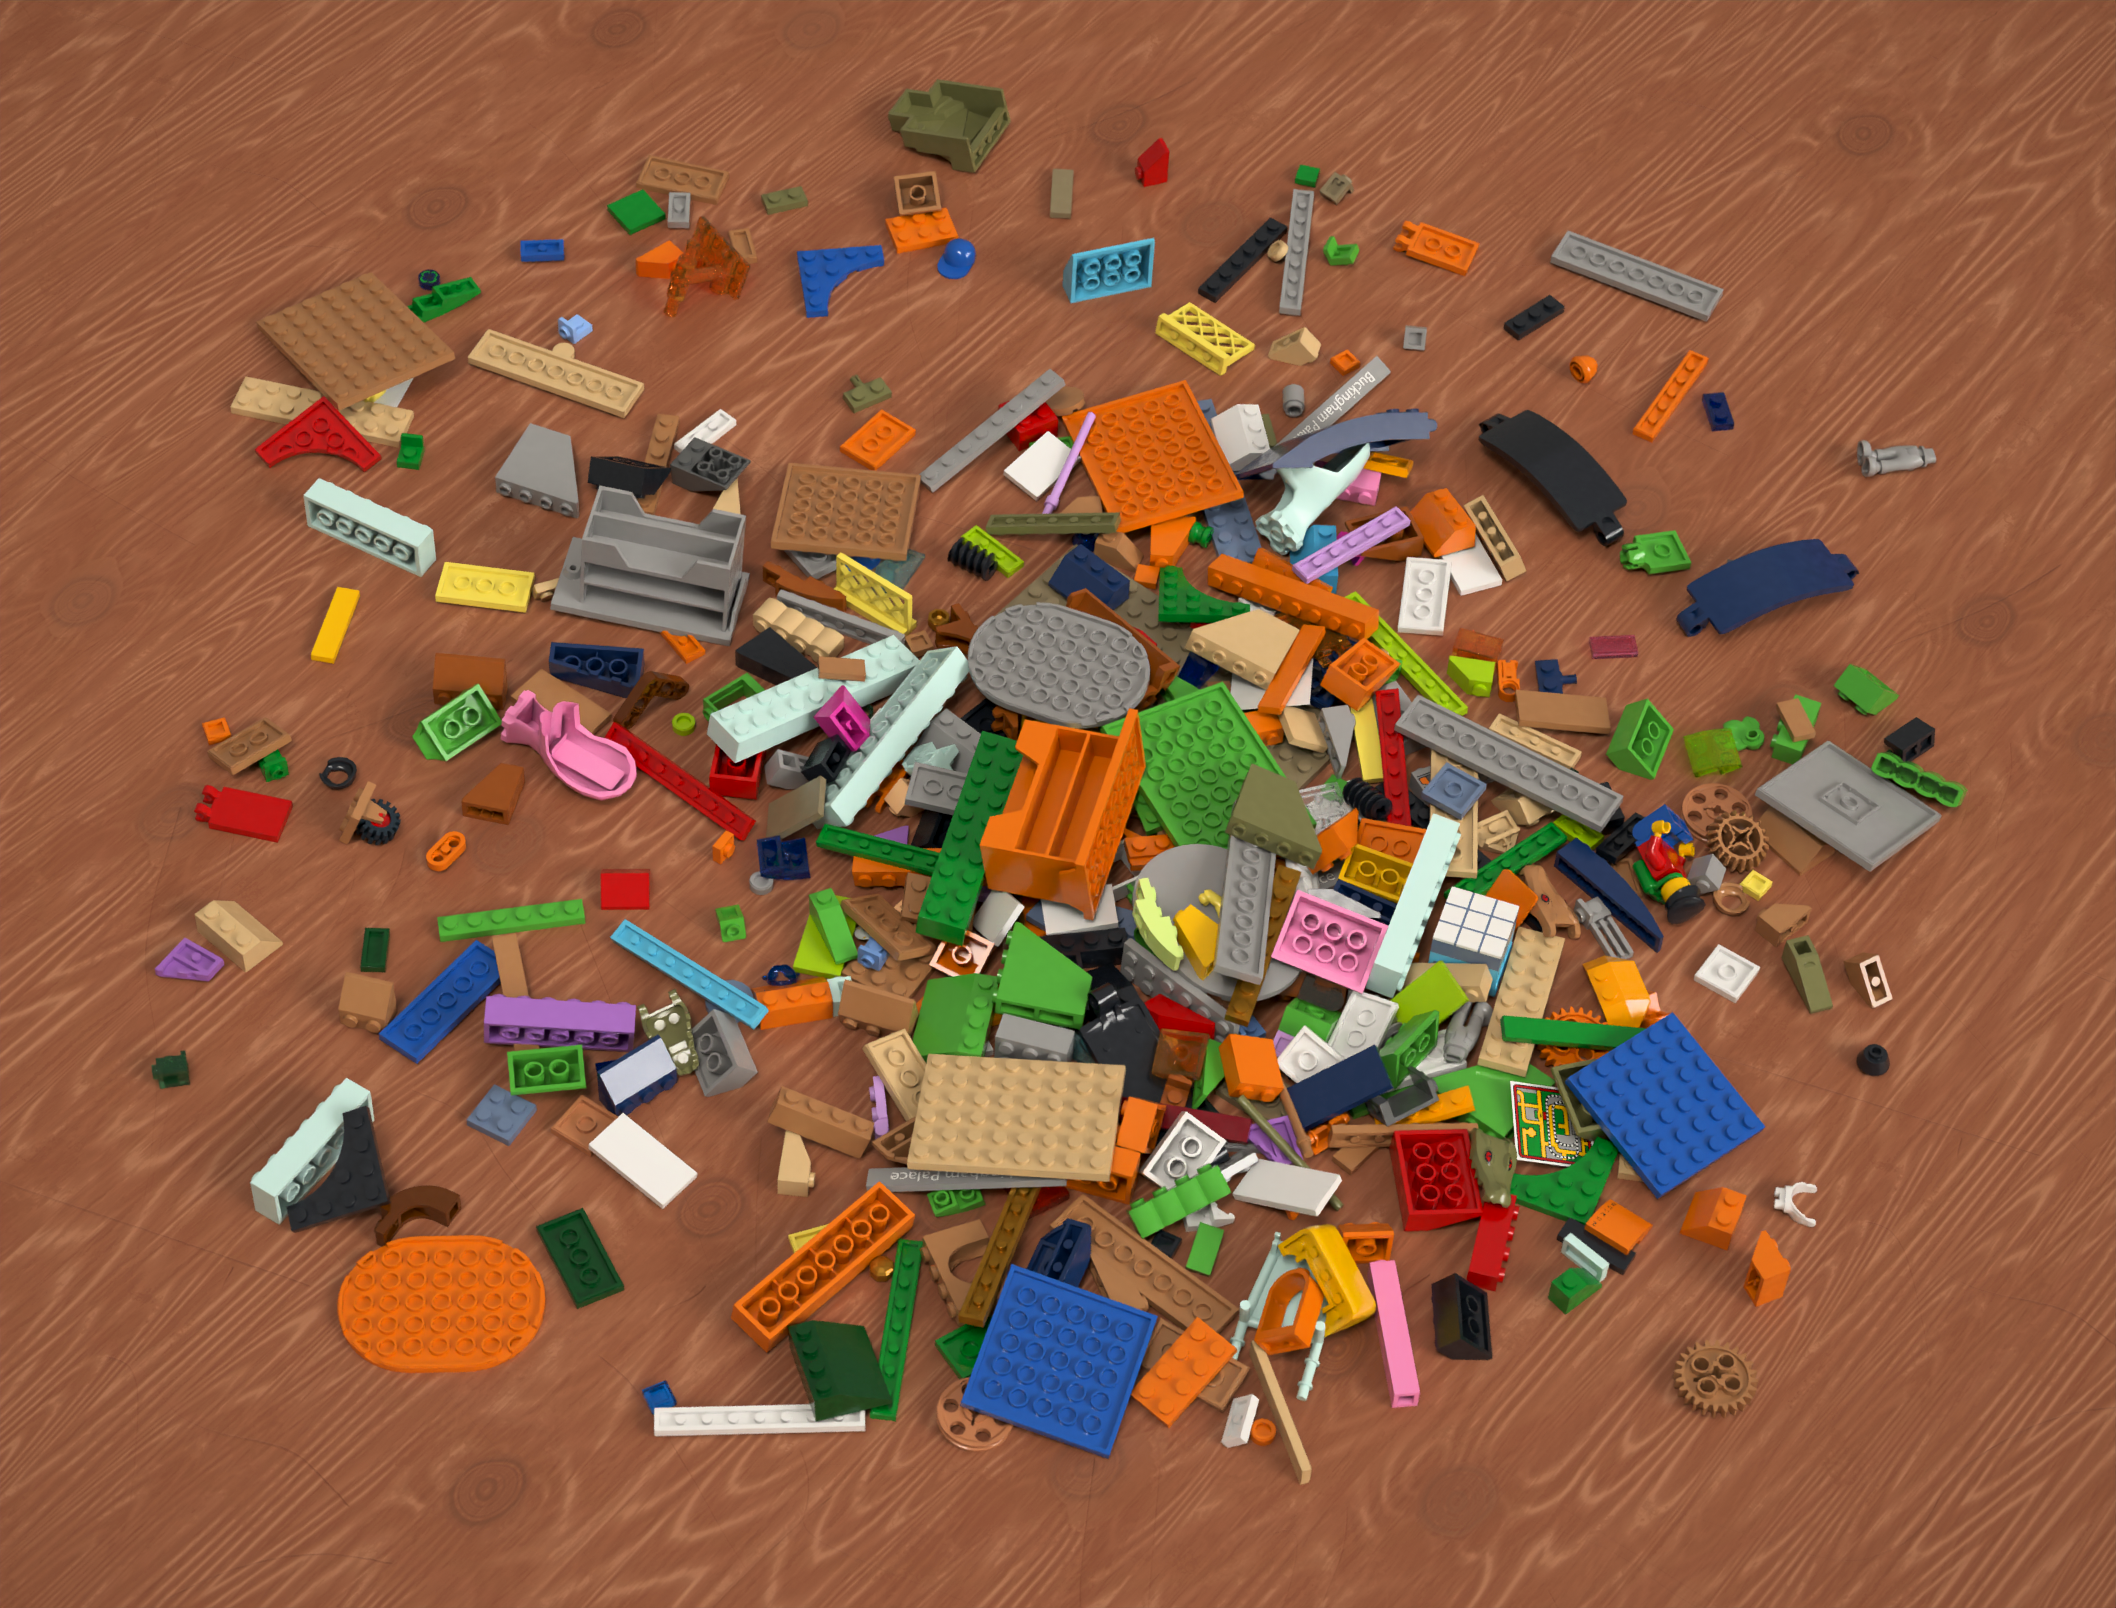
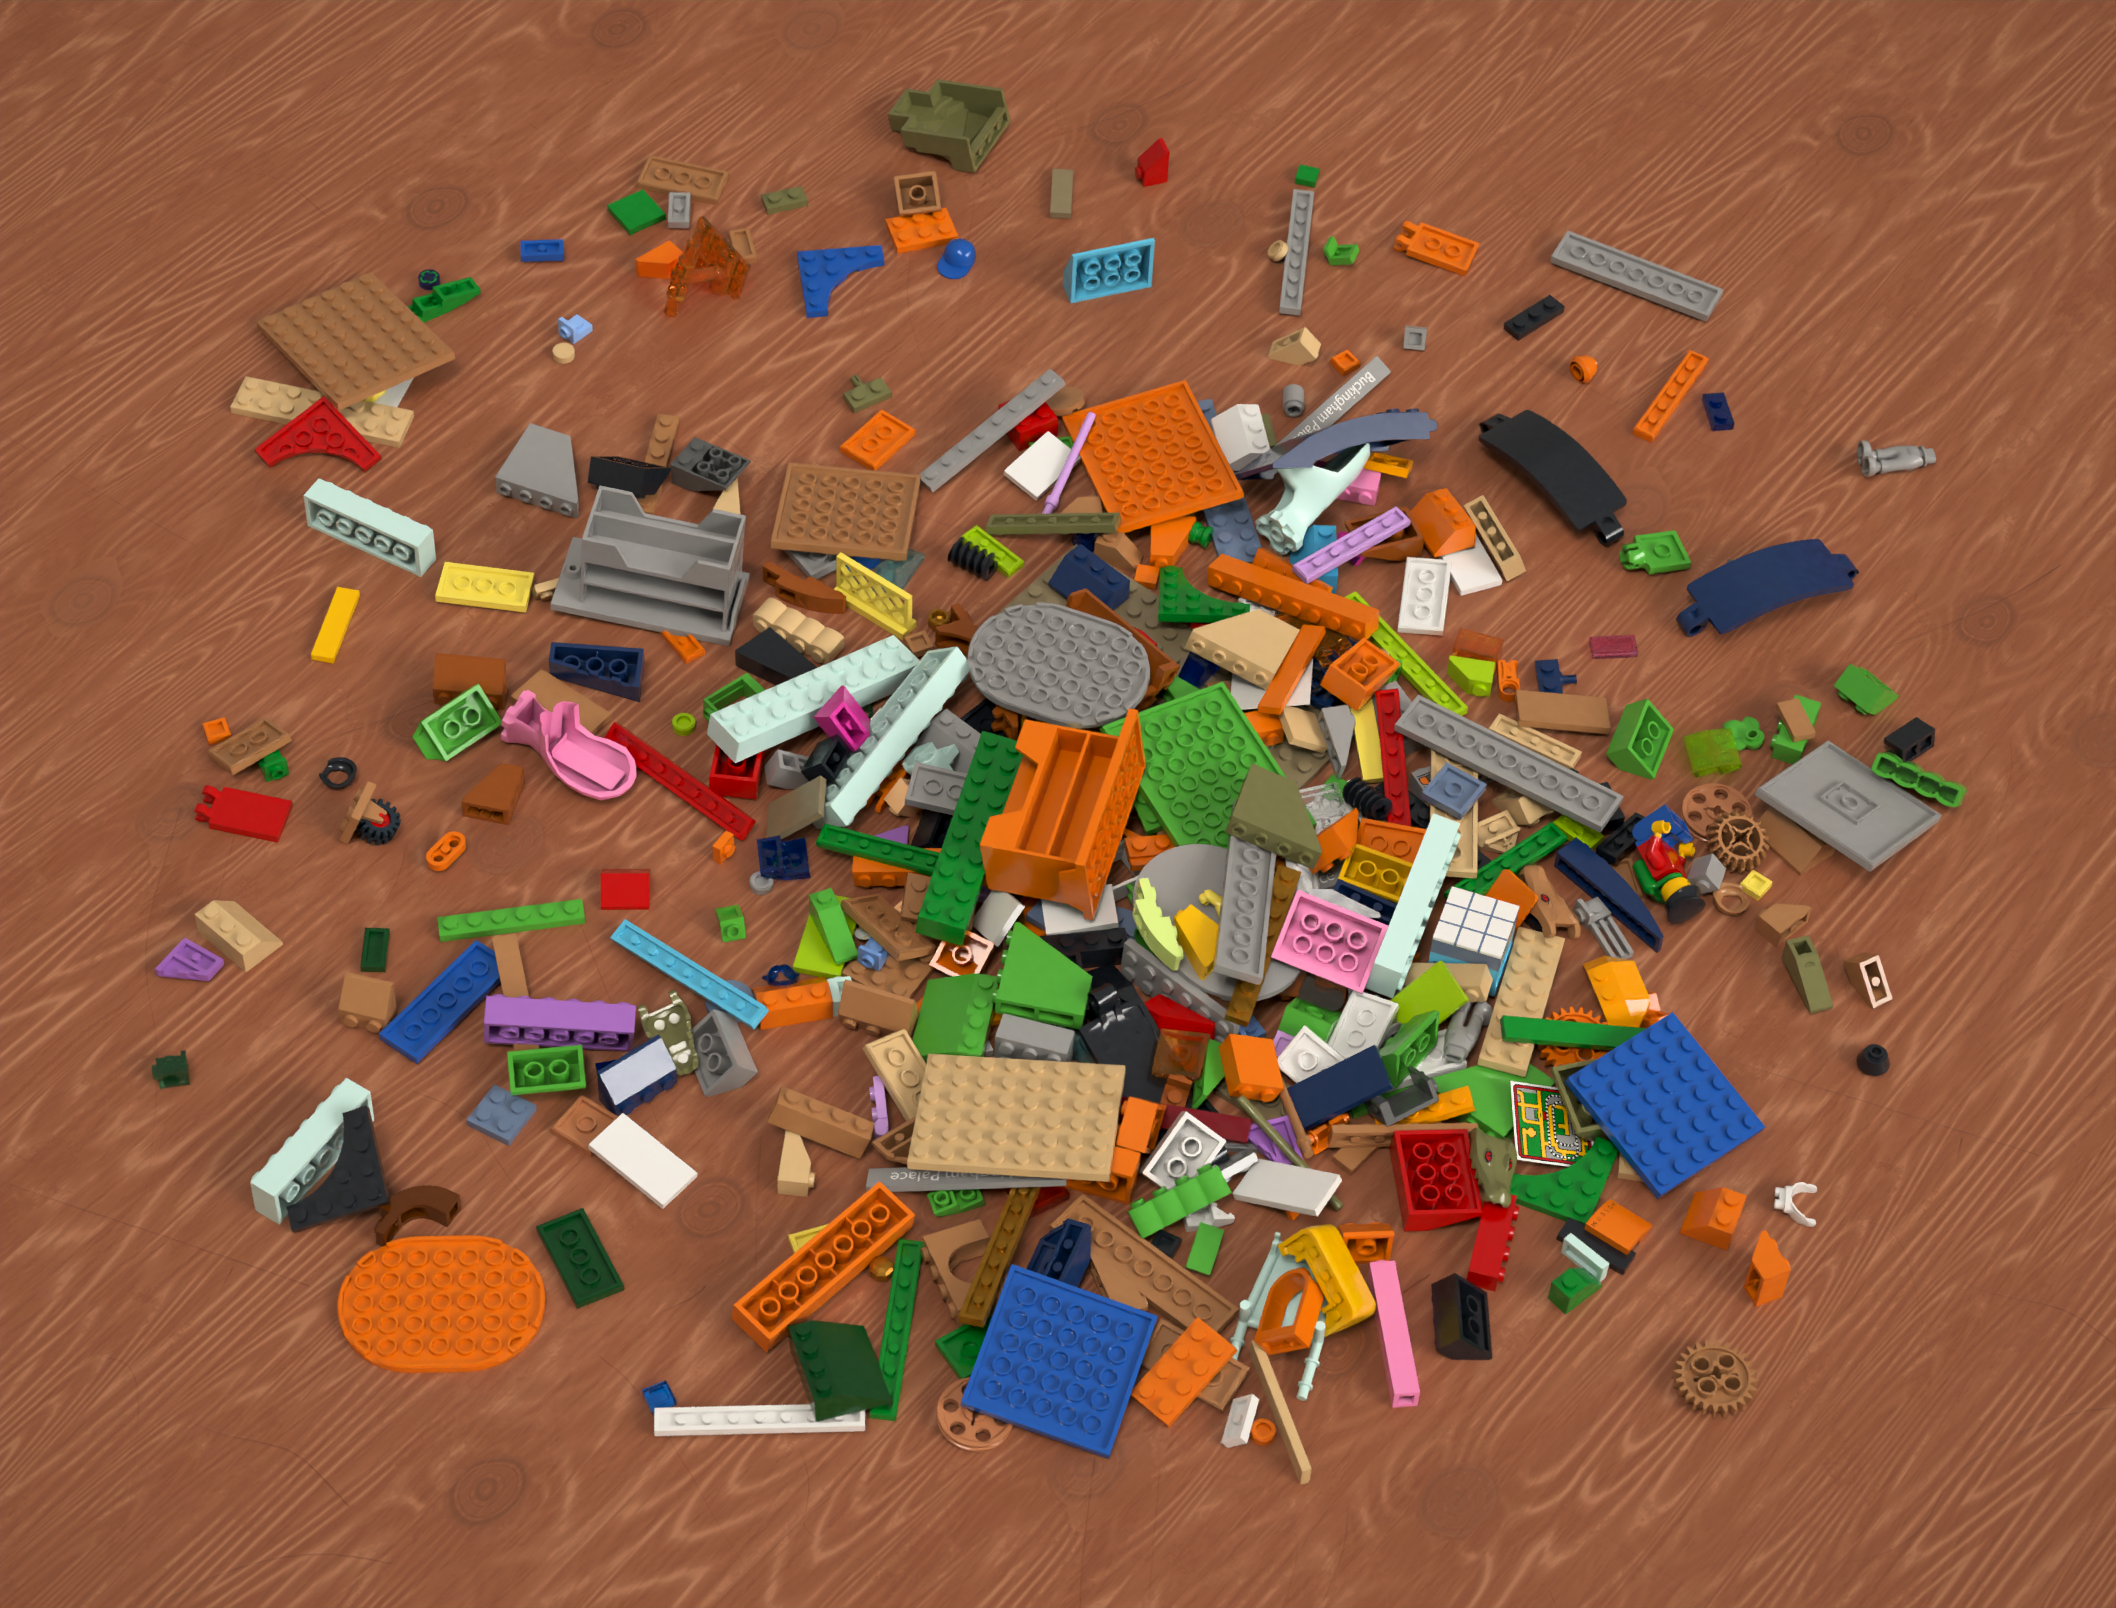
(411, 451): green bracket -> none
(556, 373): tan plate -> none
(647, 687): reddish brown beam -> none
(709, 430): white tile -> none
(840, 621): light grey plate -> none
(841, 668): medium nougat tile -> none
(1199, 345): light yellow fence -> none
(1242, 260): black plate -> none
(1337, 187): dark tan bracket -> none
(1726, 973): white tile -> none

